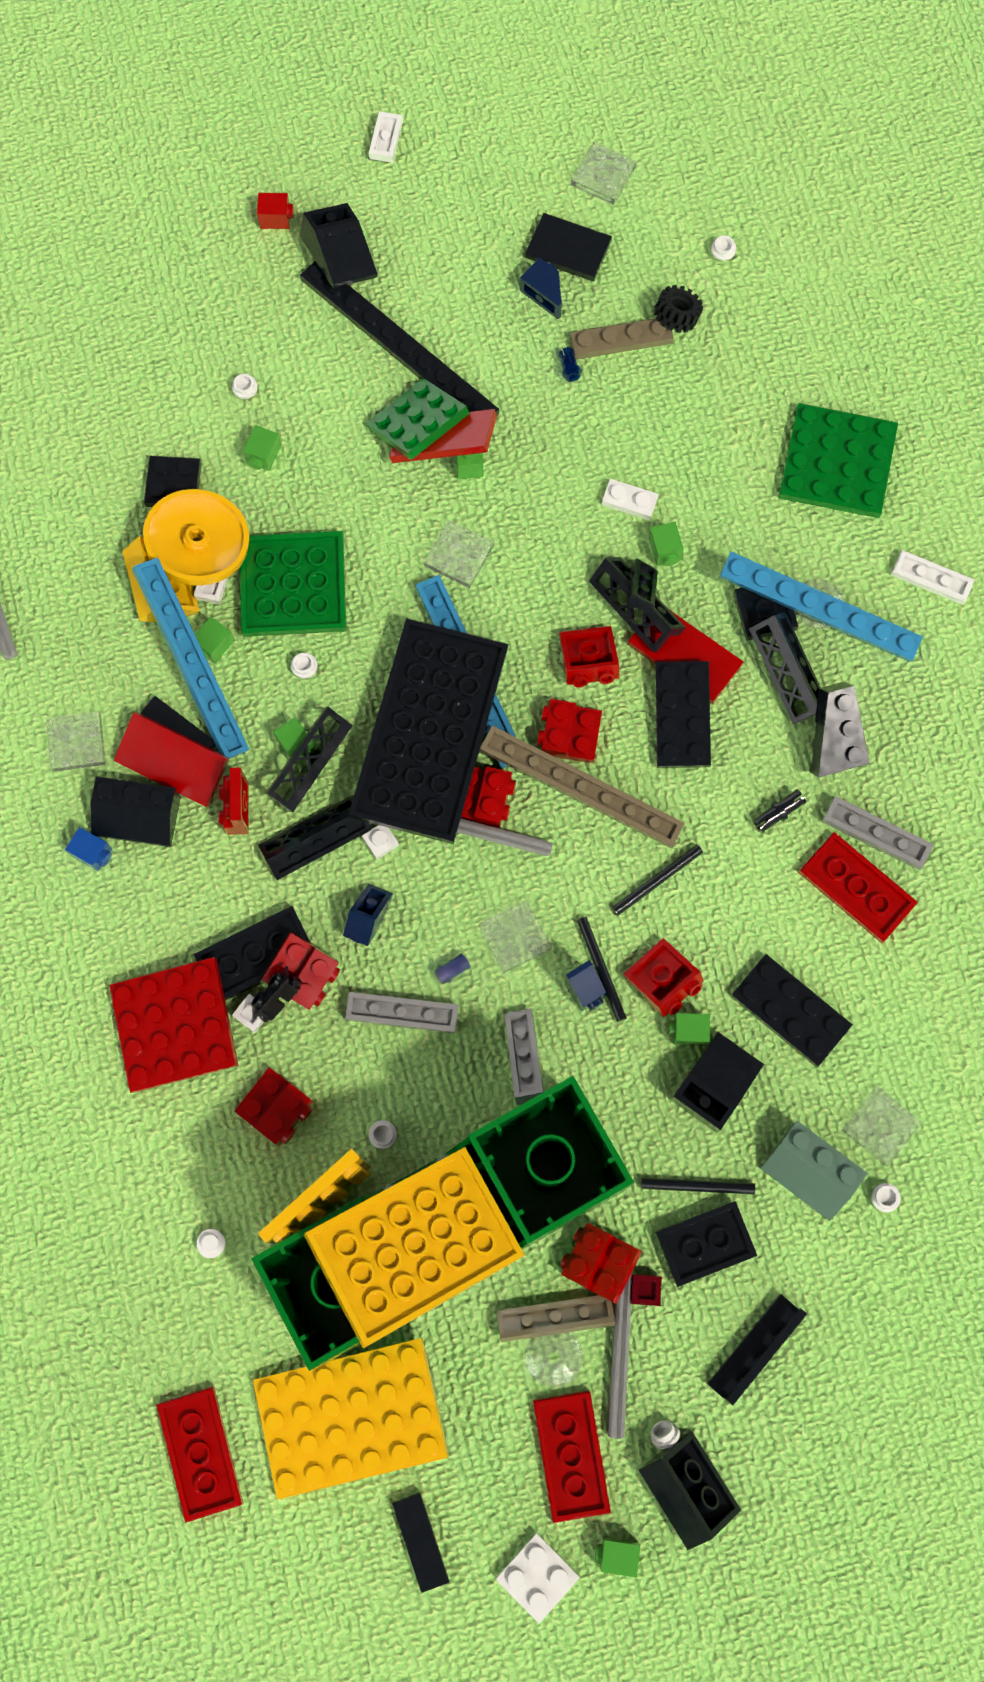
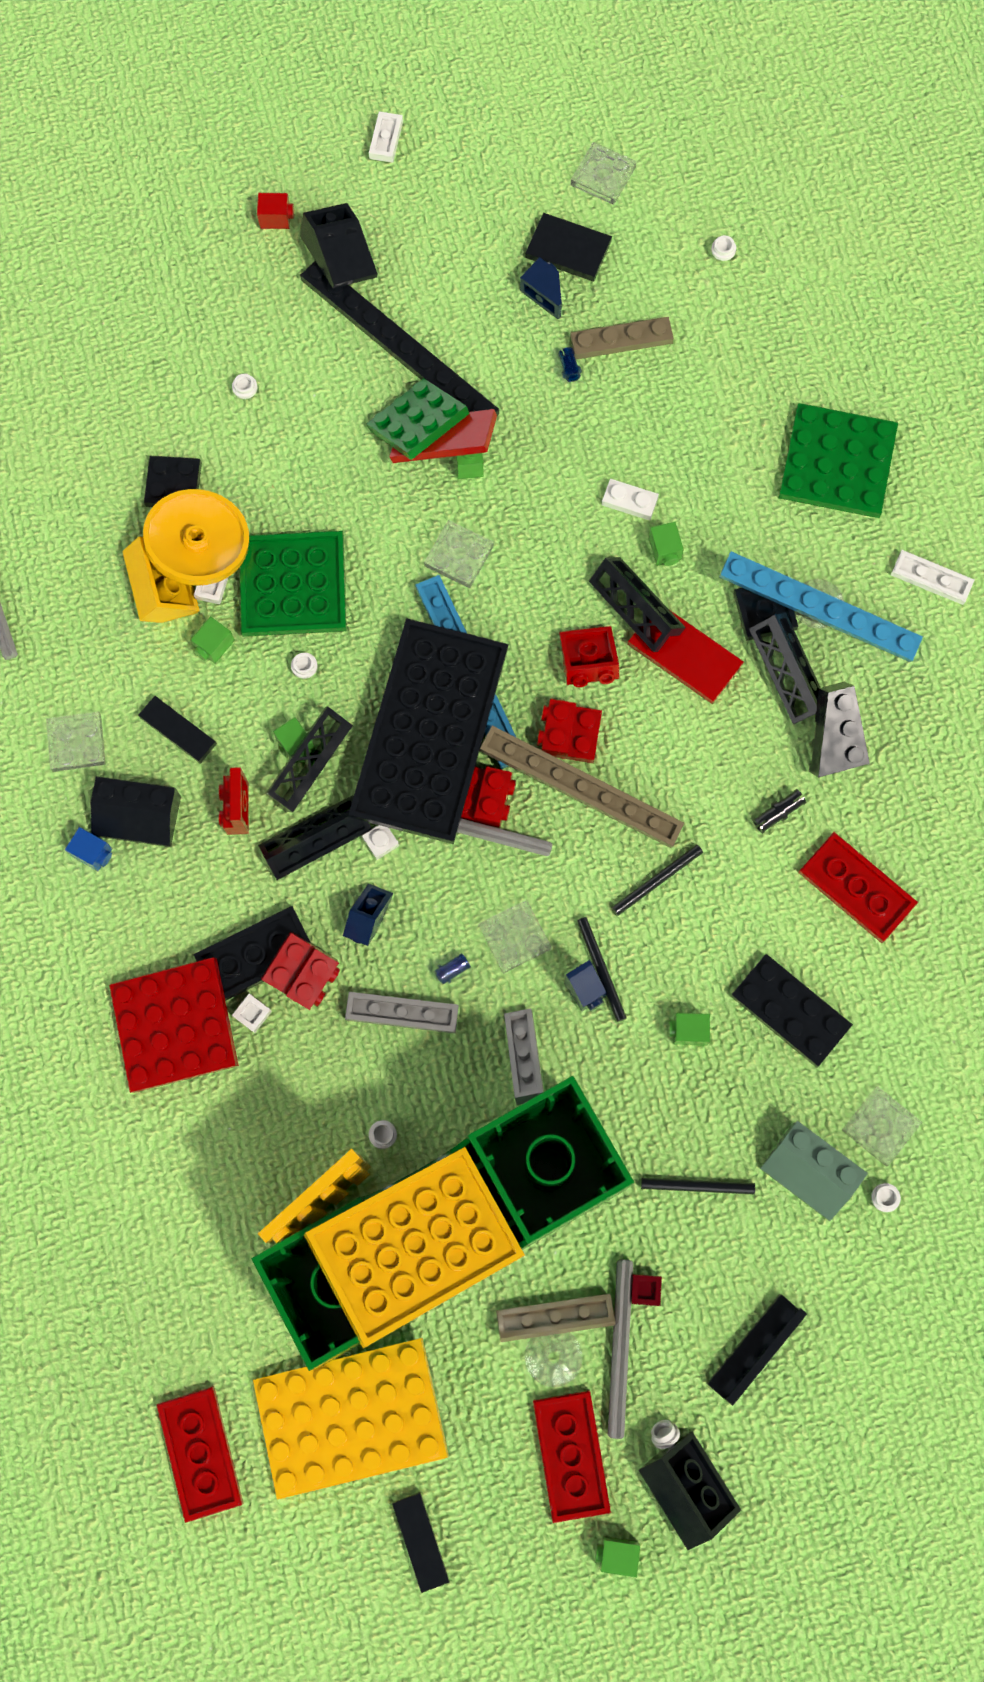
(171, 759): red tile -> none
(190, 658): dark azure plate -> none
(211, 1243): white plate -> none
(262, 448): bright green brick -> none
(266, 1003): black hinge -> none
(274, 1107): red plate -> none
(537, 1577): white plate -> none
(600, 1262): red plate -> none
(642, 586): black tile -> none
(665, 978): red plate -> none
(675, 298): black tyre -> none
(683, 714): black plate -> none
(706, 1244): black plate -> none
(717, 1082): black slope -> none
(877, 833): light grey plate -> none

